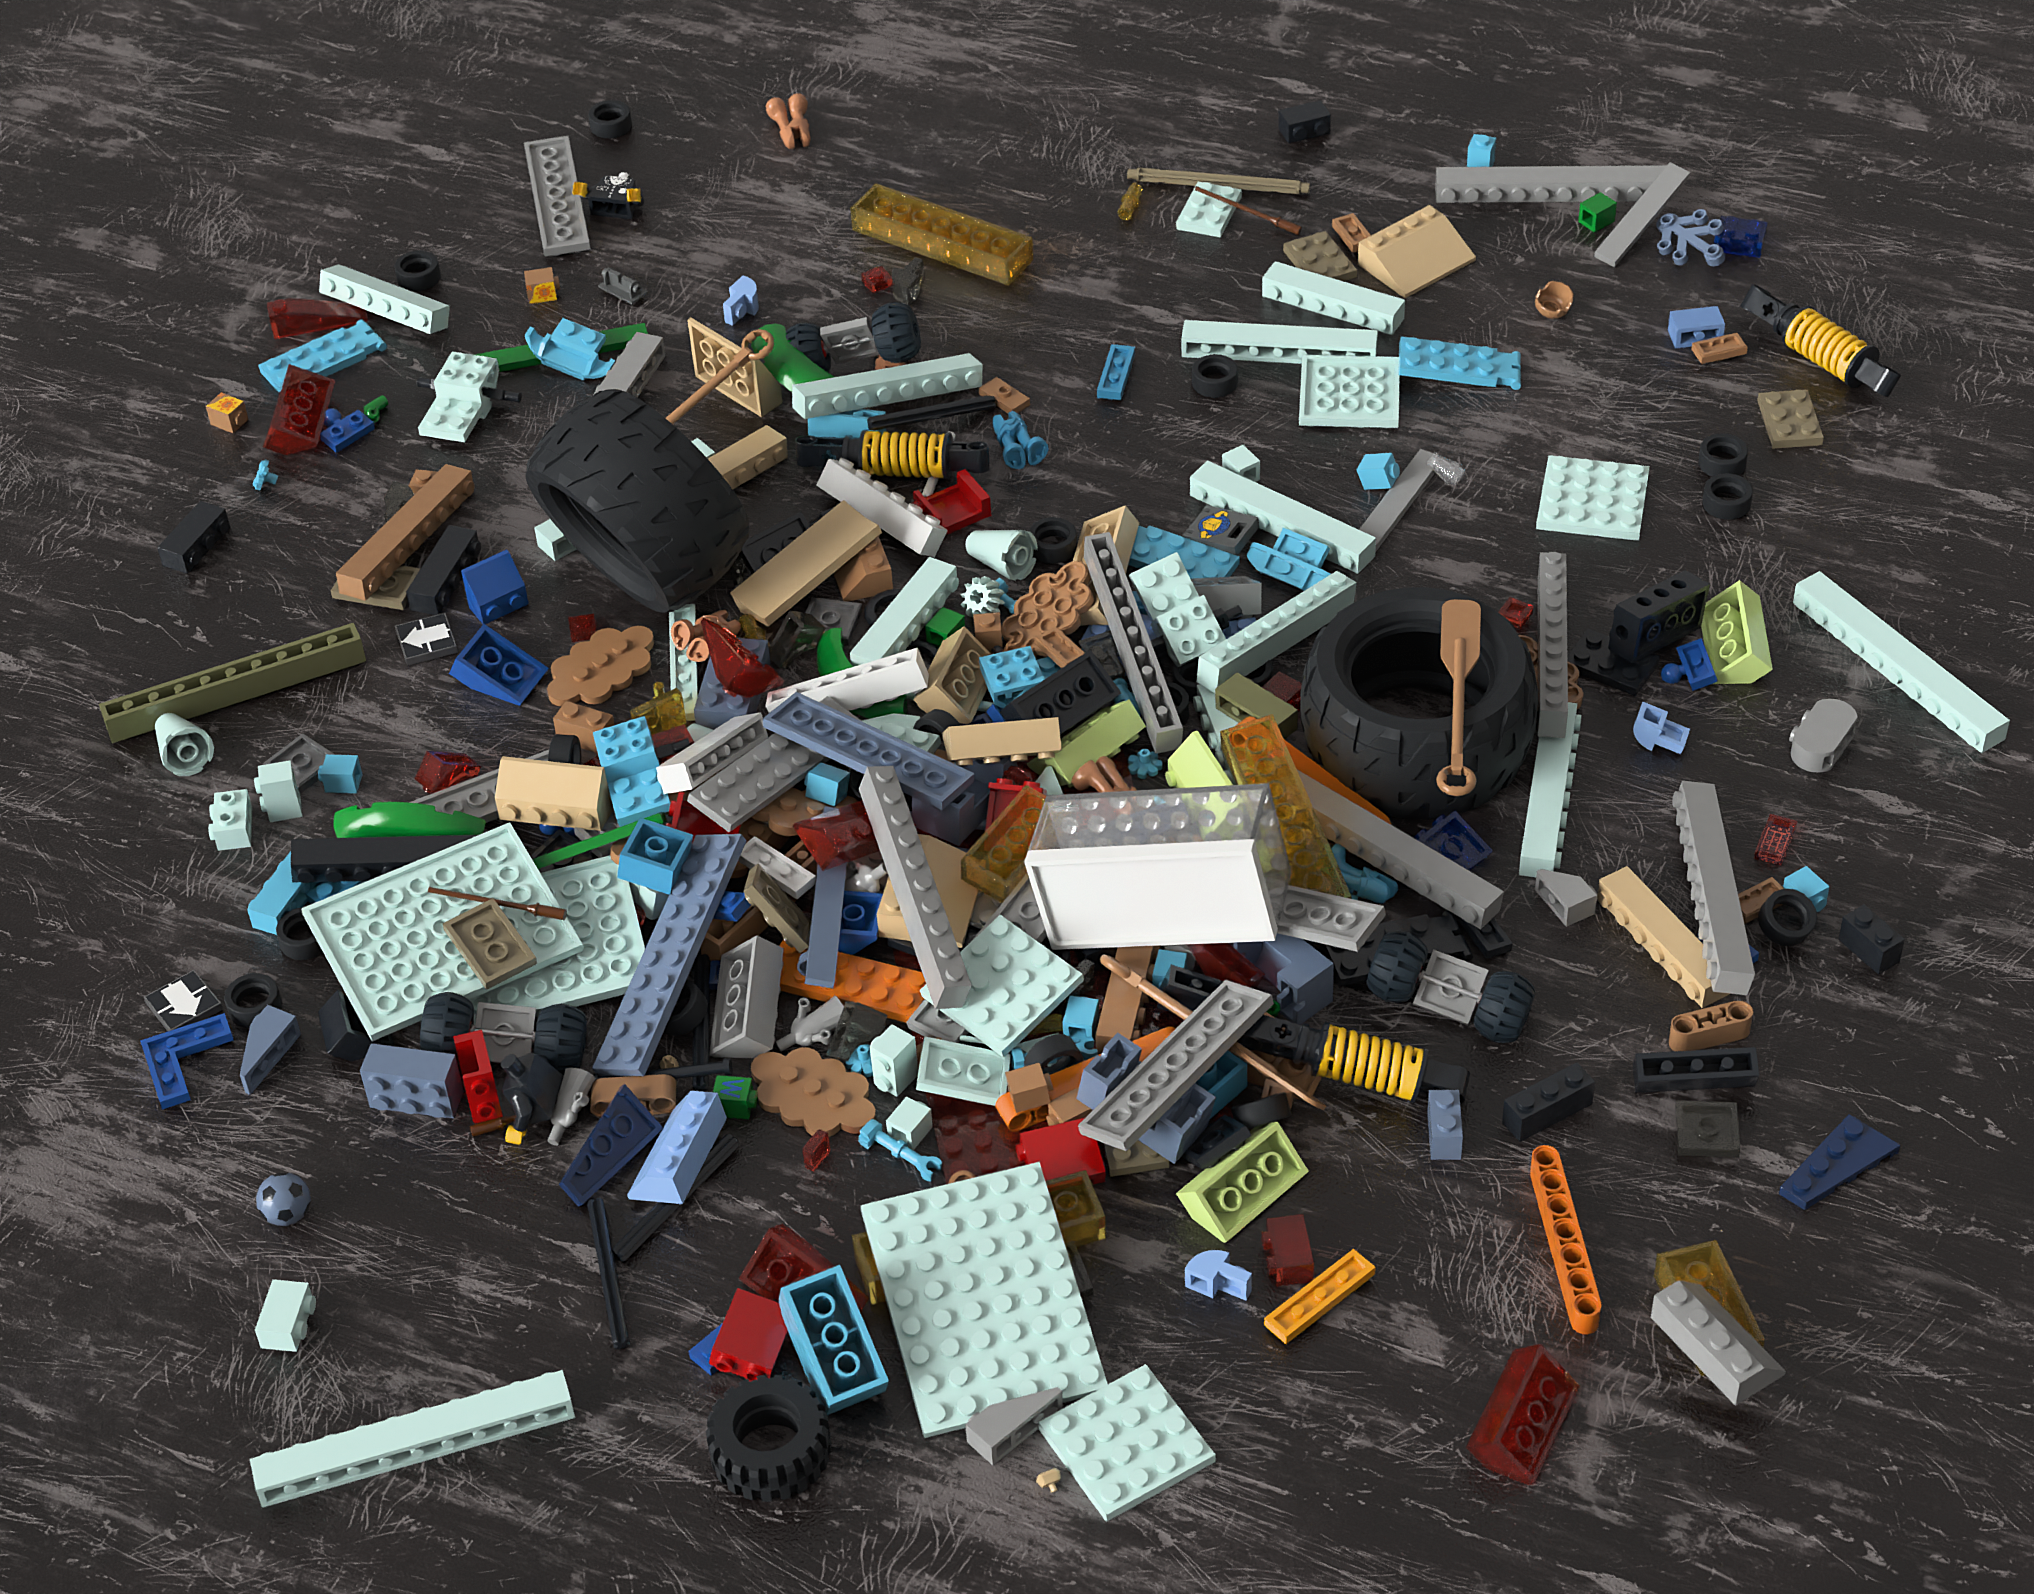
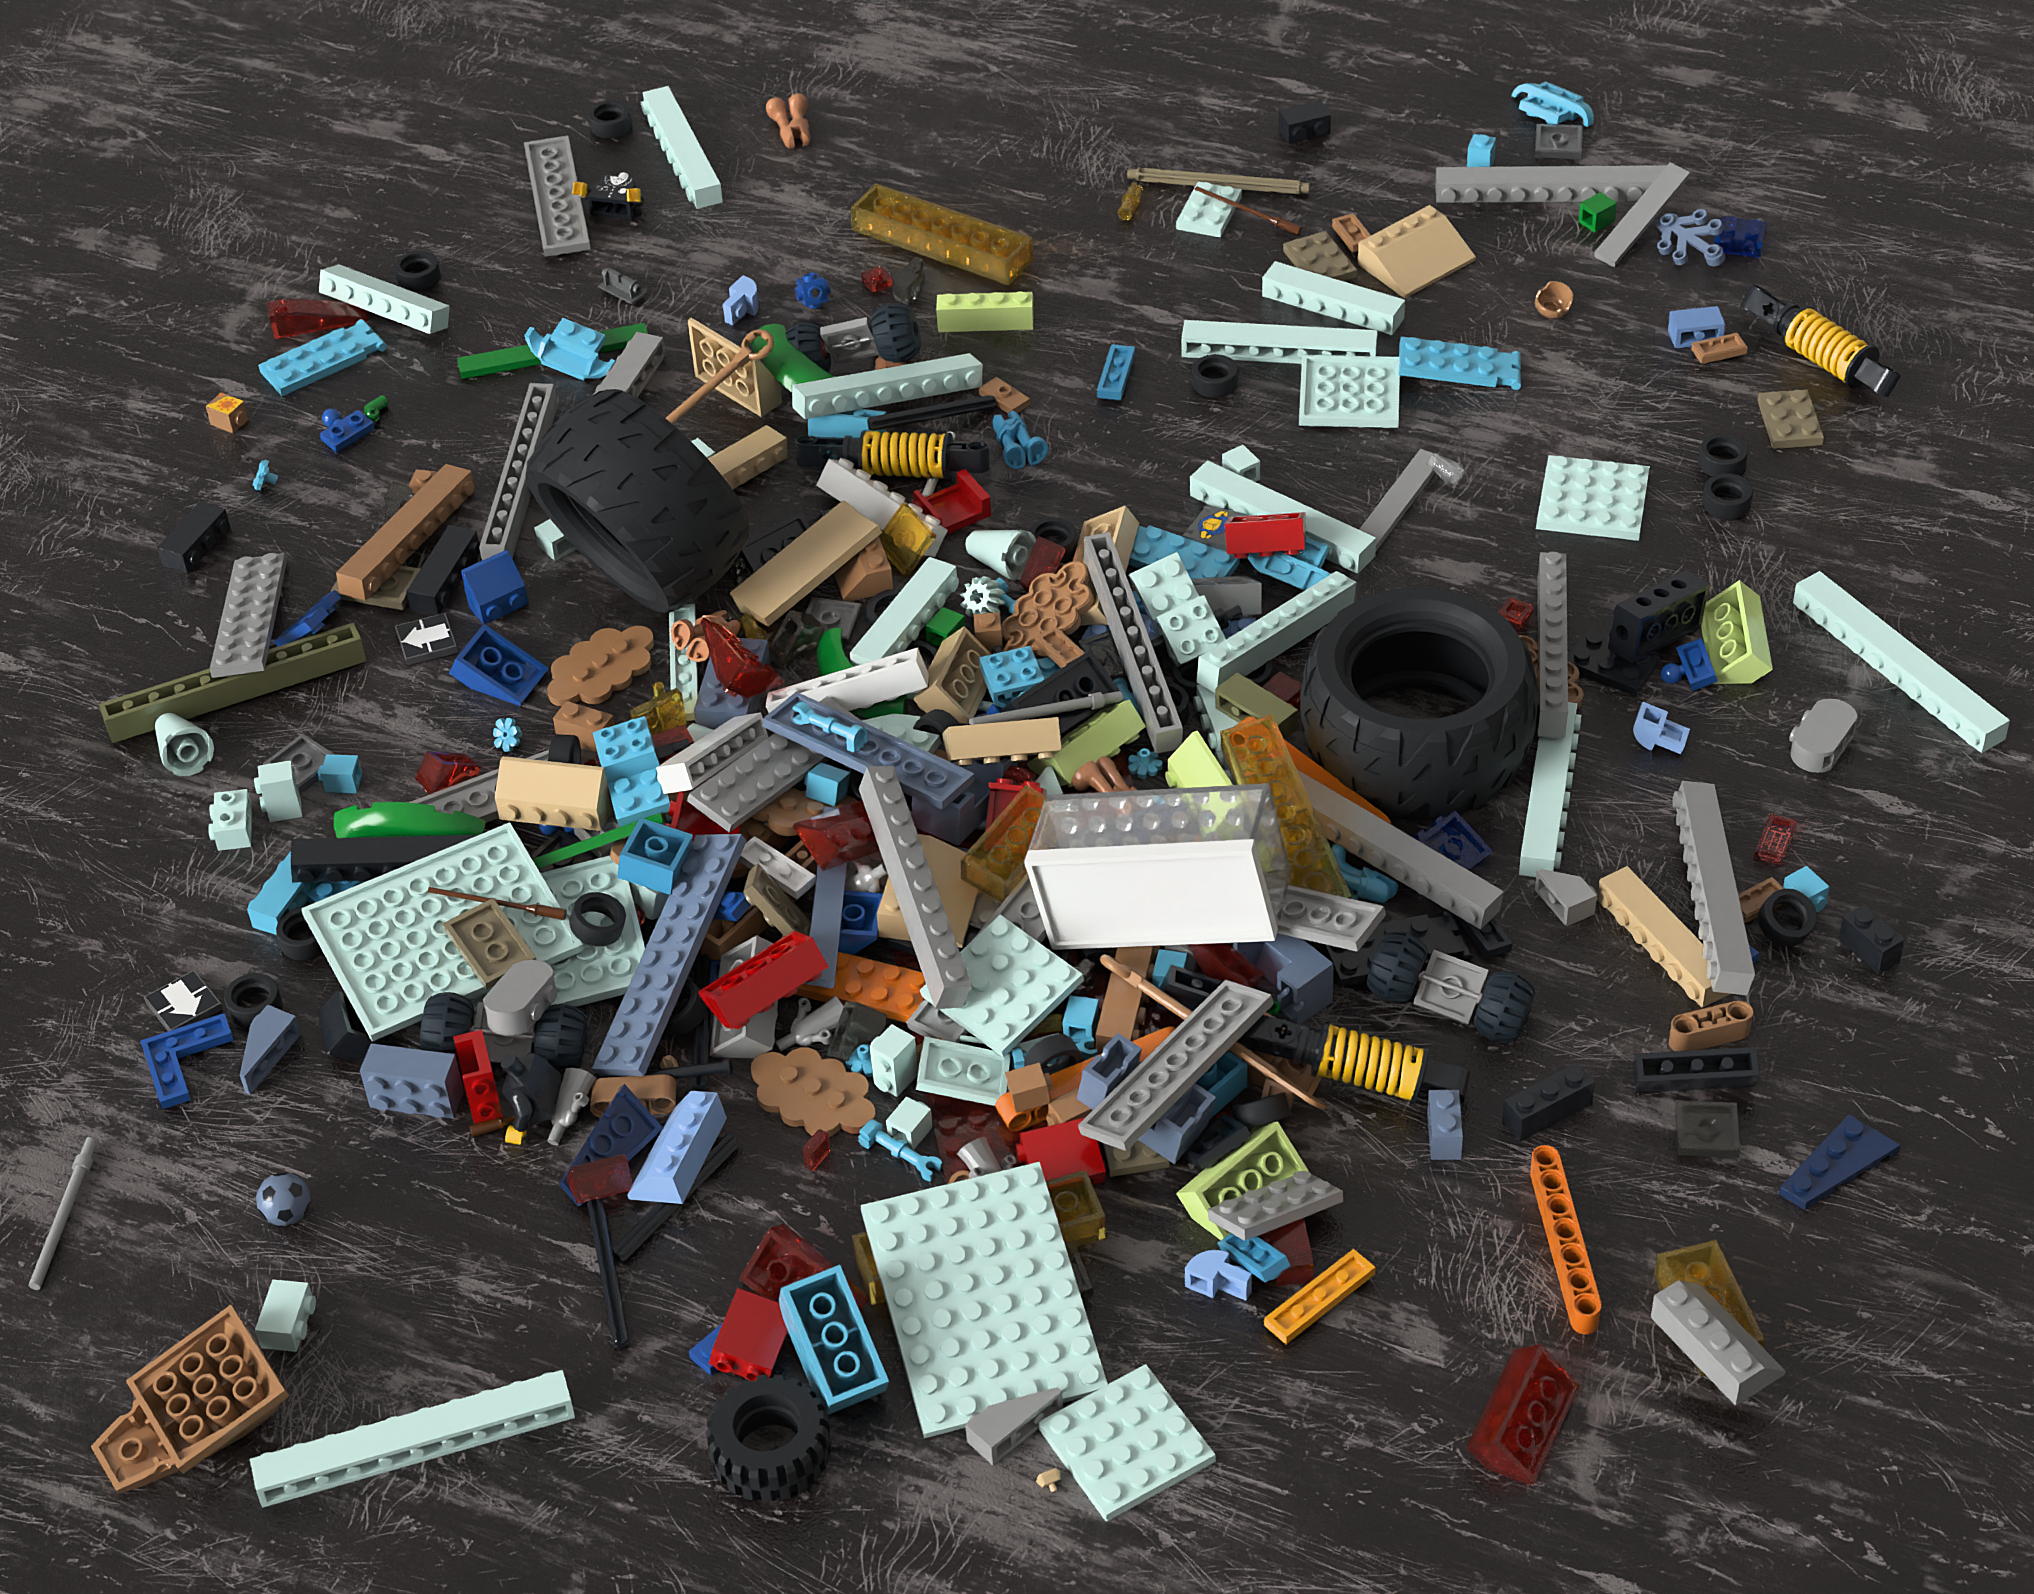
(81, 1166): none -> light grey bar
(191, 1404): none -> medium nougat wedge
(248, 615): none -> light grey plate
(298, 411): clear red slope -> none
(310, 621): none -> blue plate
(462, 396): light aqua piece -> none
(507, 734): none -> medium azure plant
(513, 491): none -> light grey brick
(520, 997): none -> light grey brick
(541, 285): brick -> none
(582, 627): clear red plate -> none
(591, 933): none -> black tyre
(600, 1178): none -> clear red slope
(681, 147): none -> light aqua brick
(736, 1096): green brick -> none
(764, 979): none -> red slope
(807, 284): none -> blue brick
(855, 735): none -> medium azure piece
(906, 539): none -> clear yellow plate
(981, 1159): none -> light grey piece
(985, 312): none -> yellowish green slope
(1043, 559): none -> clear red slope
(1093, 701): none -> light grey bar
(1255, 1256): none -> dark azure plate
(1266, 534): none -> red slope
(1275, 1205): none -> light grey plate
(1378, 471): medium azure brick -> none
(1459, 653): medium nougat piece -> none
(1553, 103): none -> medium azure plate
(1558, 141): none -> flat silver tile

